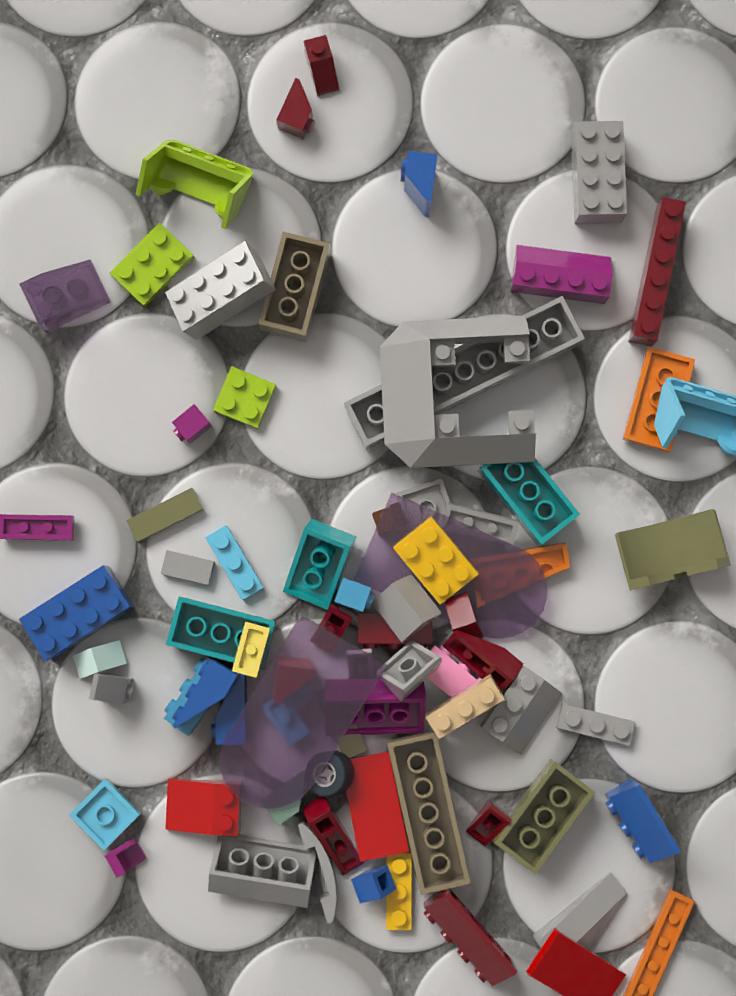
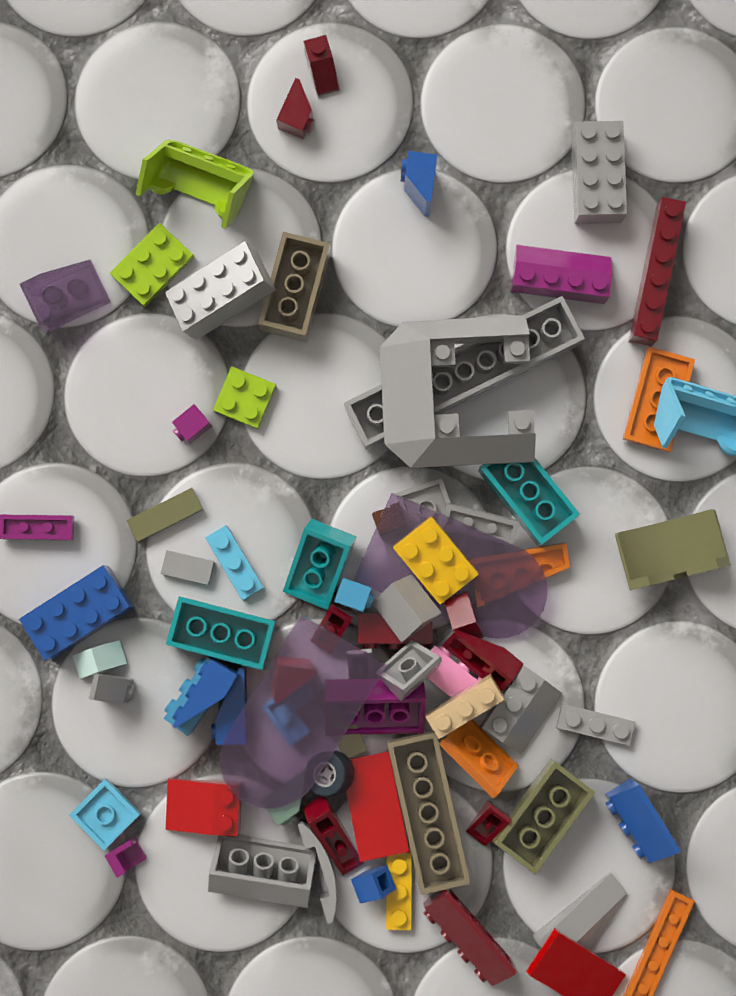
(251, 649): light yellow plate -> none
(480, 756): none -> orange plate

